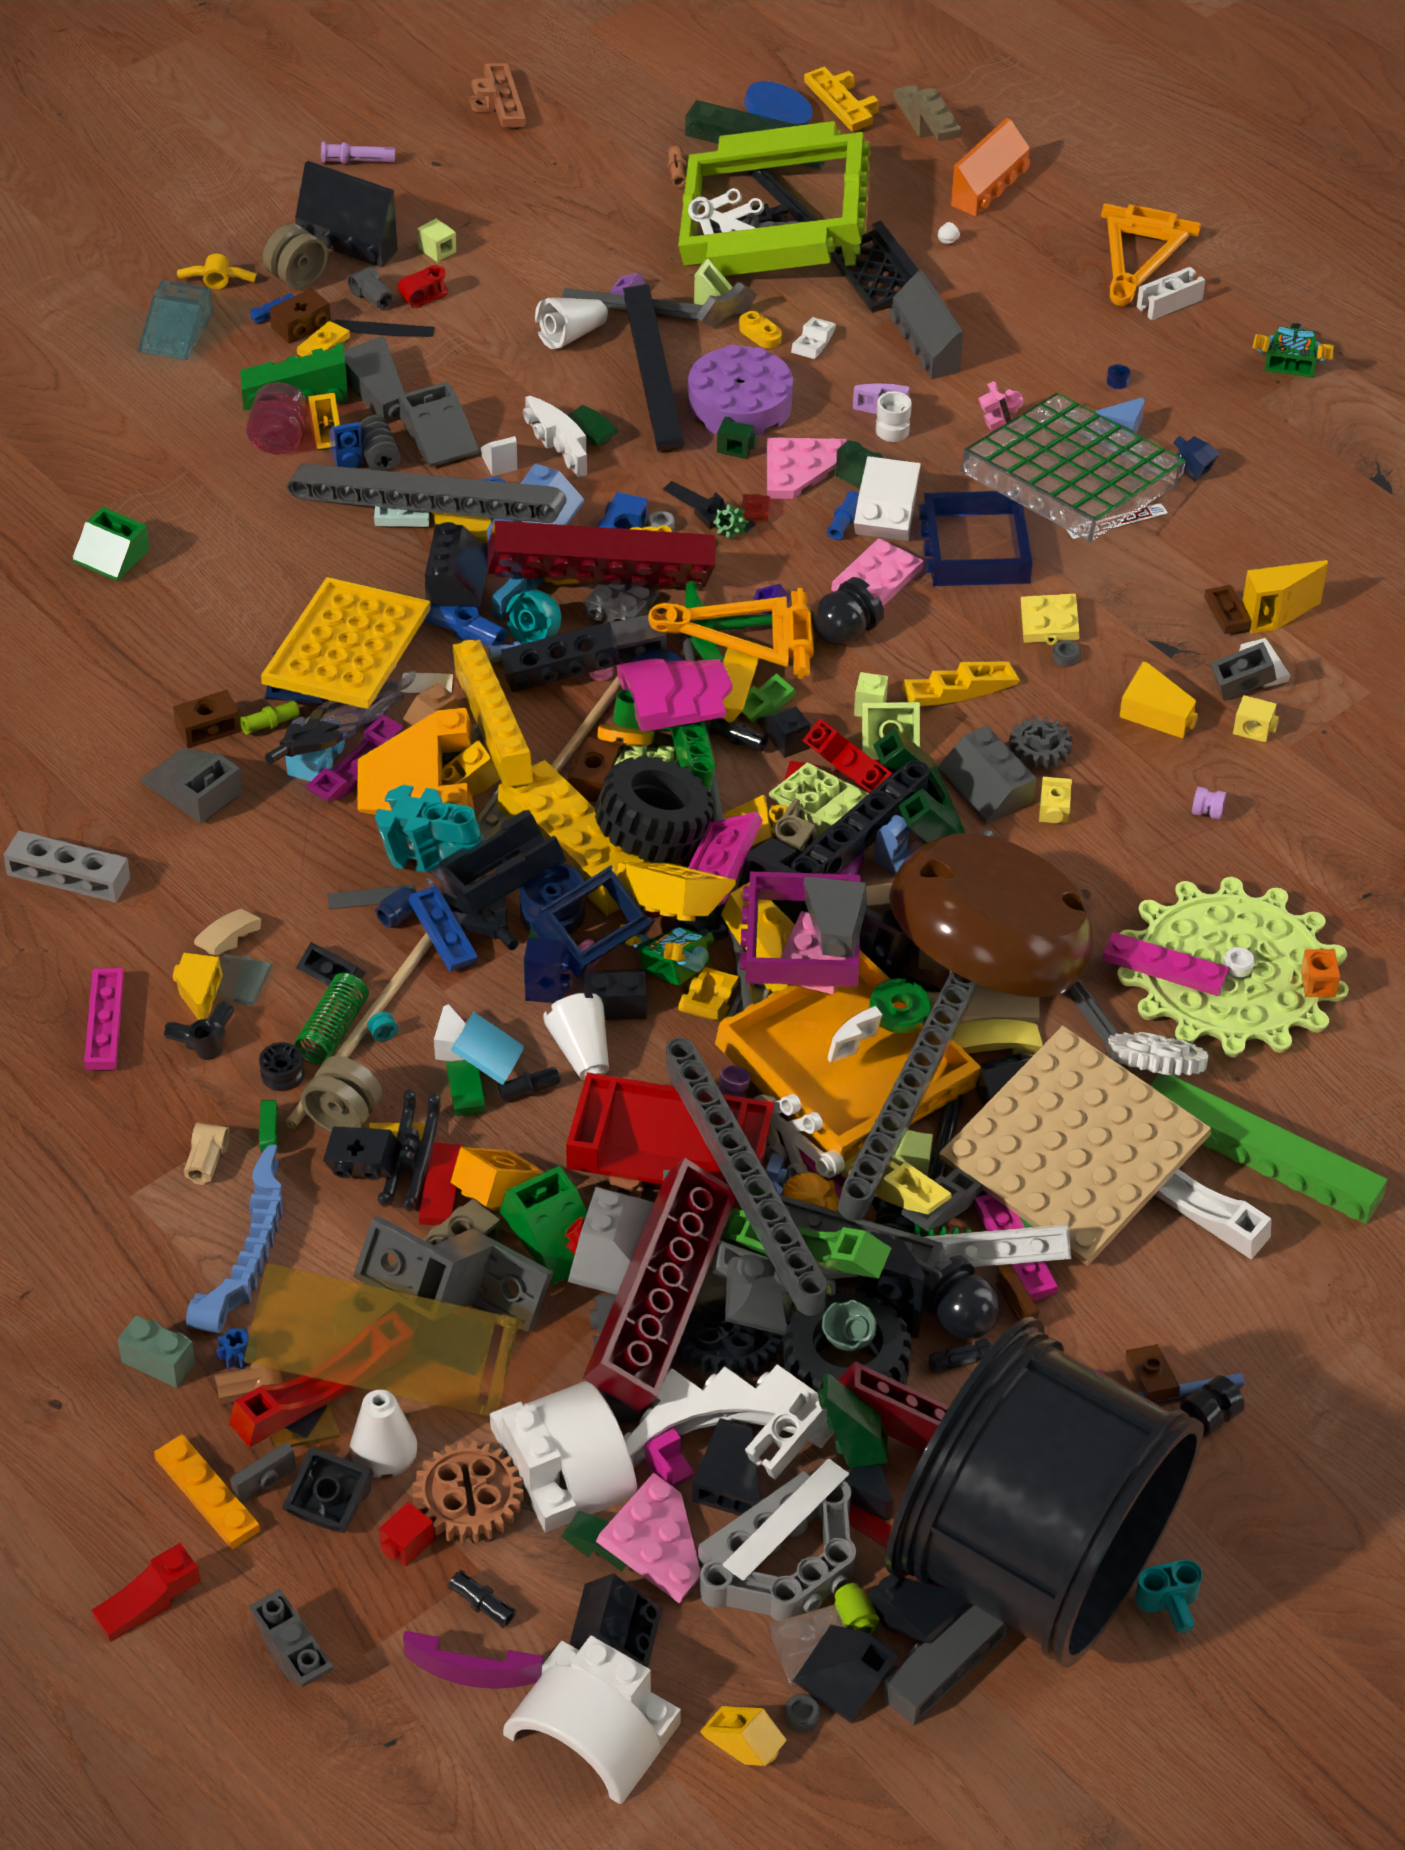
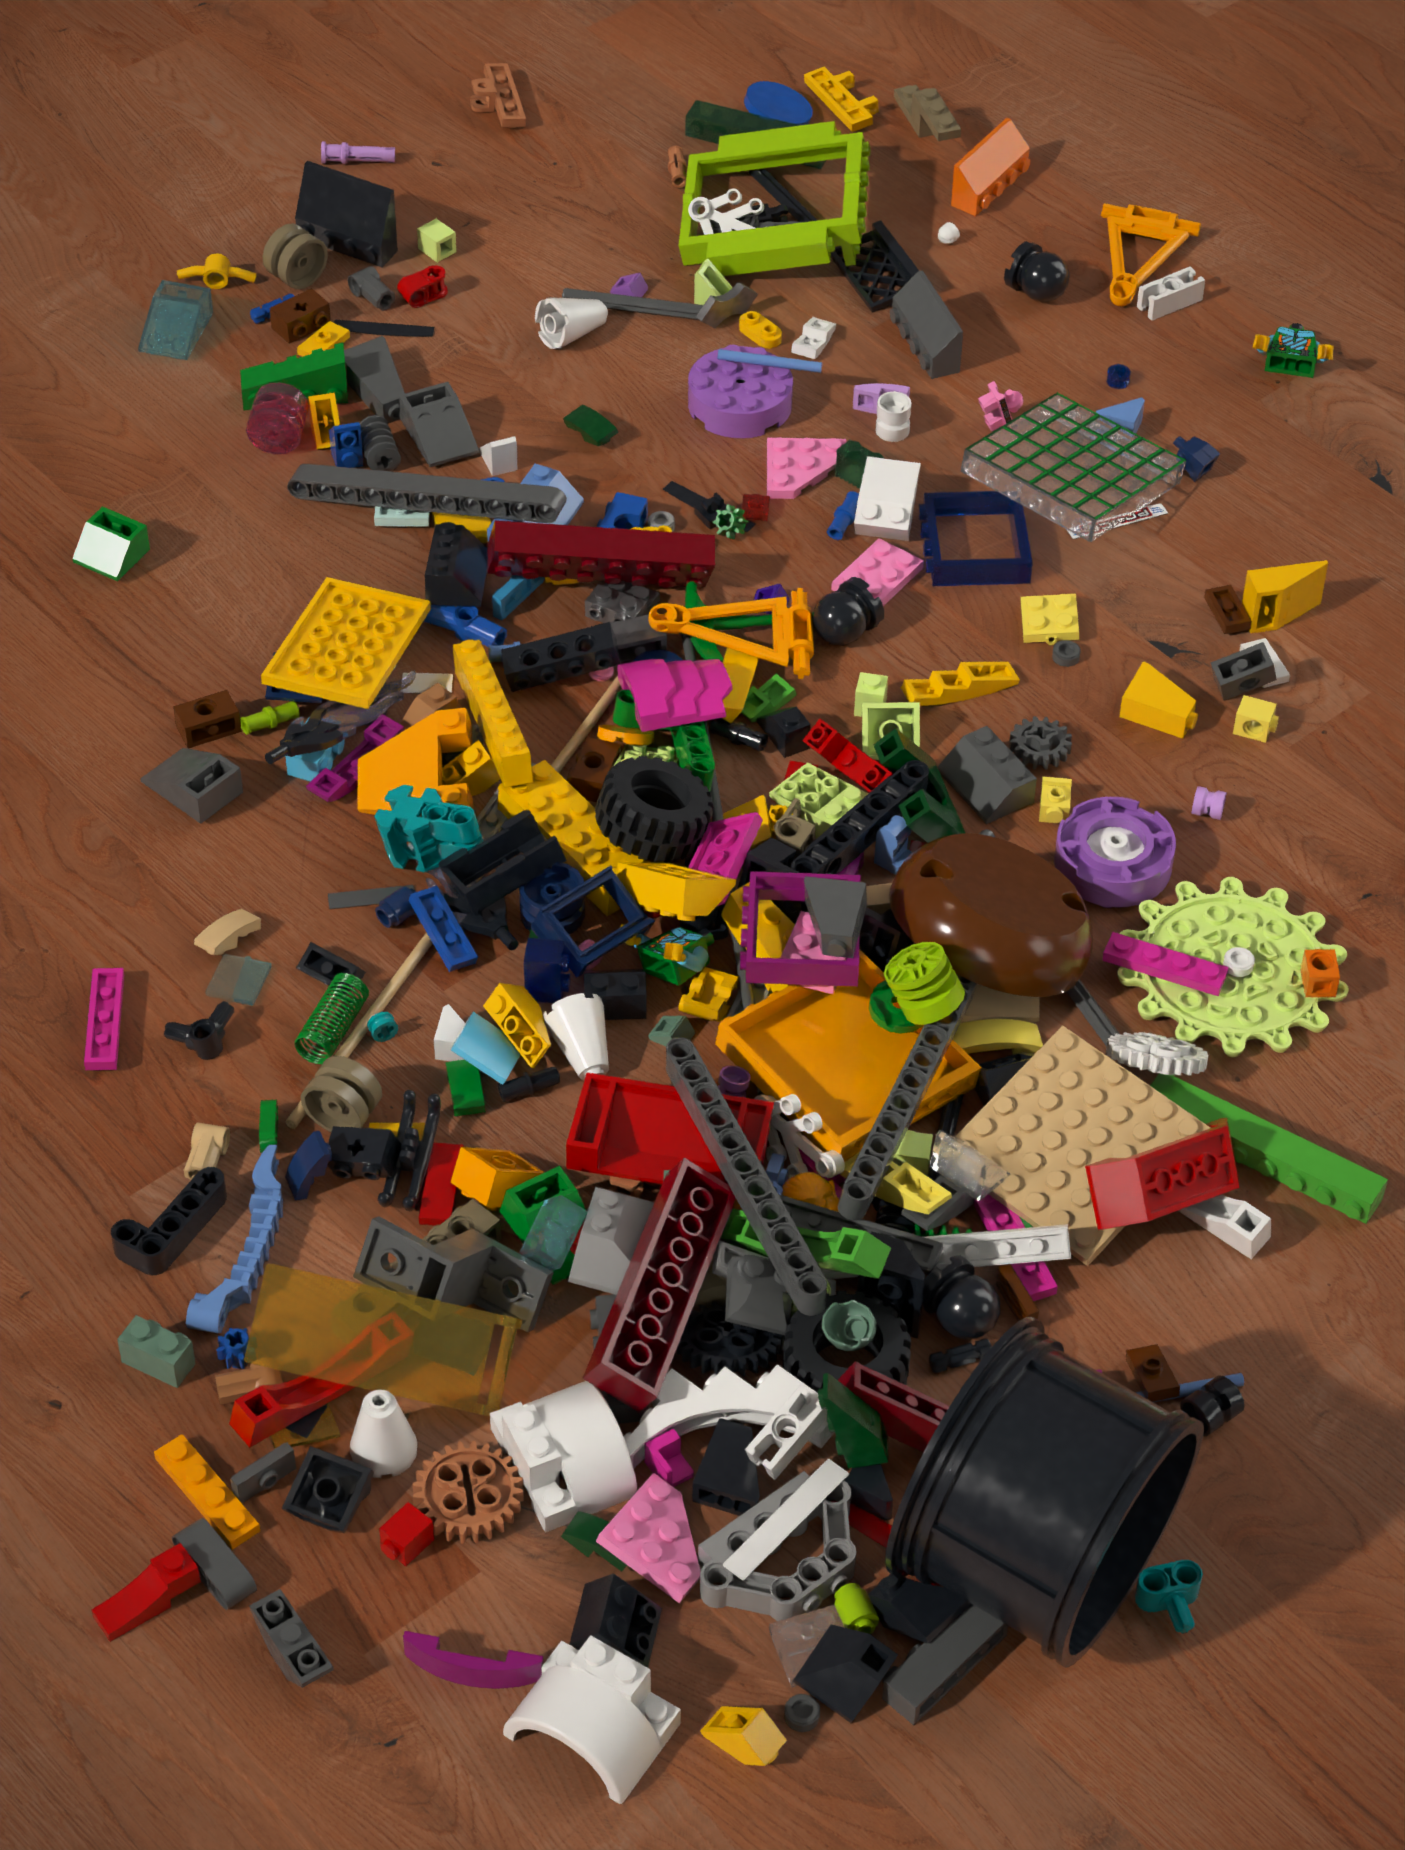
(67, 866): light grey brick -> none
(157, 1247): none -> black beam
(198, 982): yellow slope -> none
(217, 1564): none -> dark grey beam
(281, 1066): black wheel -> none
(308, 1163): none -> dark blue slope
(482, 1598): black pin -> none
(520, 1020): none -> yellow slope
(533, 616): teal cylinder -> none
(553, 1232): none -> clear light blue brick
(557, 430): white slope -> none
(653, 368): black beam -> none
(670, 1028): none -> sand green slope
(736, 439): dark green brick -> none
(767, 360): none -> medium blue bar
(852, 1032): white slope -> none
(924, 983): none -> lime wheel
(966, 1166): none -> clear slope
(1037, 273): none -> black tile
(1115, 851): none -> medium lavender piece
(1163, 1178): none -> red slope

